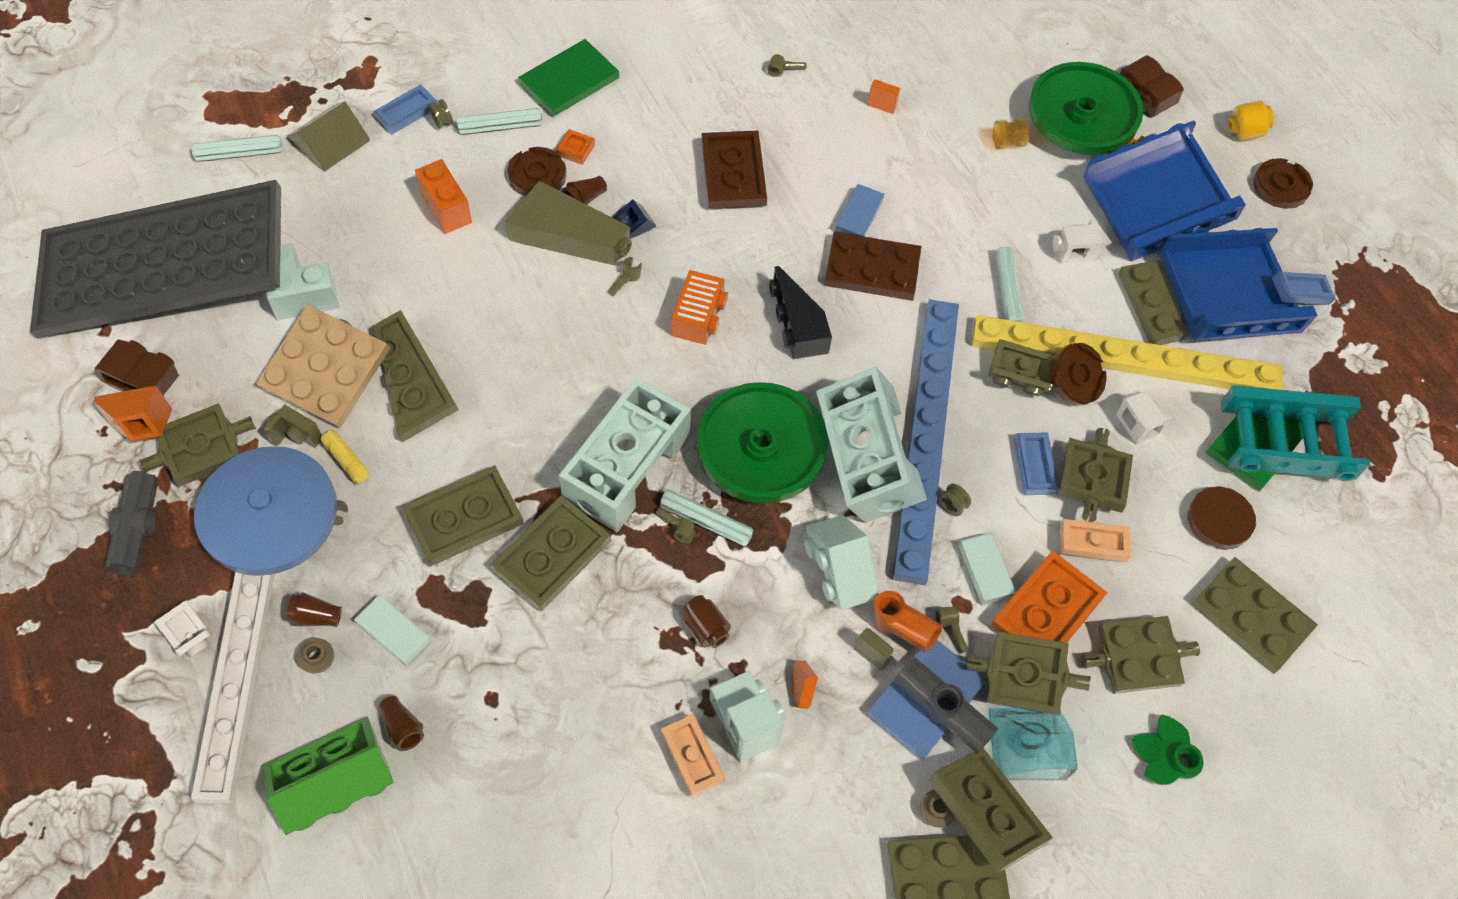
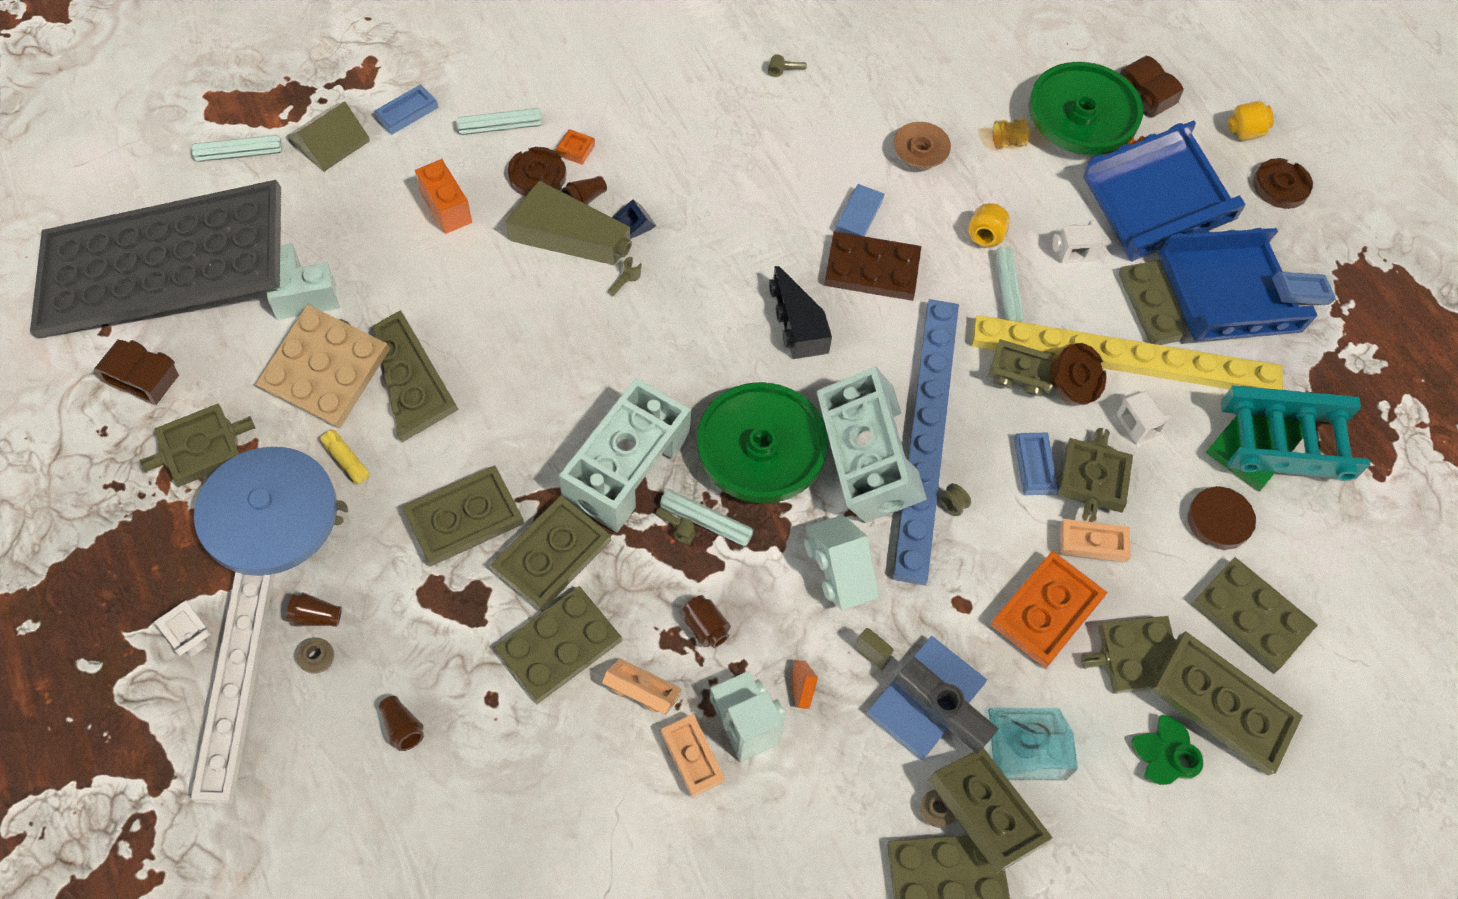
(131, 523): dark grey piece -> none
(136, 412): orange slope -> none
(293, 424): olive bracket -> none
(326, 776): bright green slope -> none
(392, 630): light aqua tile -> none
(440, 113): olive bush -> none
(558, 644): none -> olive plate
(568, 77): green tile -> none
(642, 686): none -> light nougat plate
(698, 307): orange brick -> none
(733, 169): reddish brown plate -> none
(883, 96): orange tile -> none
(906, 622): orange piece -> none
(922, 144): none -> medium nougat dish
(950, 617): olive hand -> none
(987, 569): light aqua tile -> none
(989, 225): none -> yellow head
(1028, 673): olive plate -> none
(1226, 703): none -> olive plate

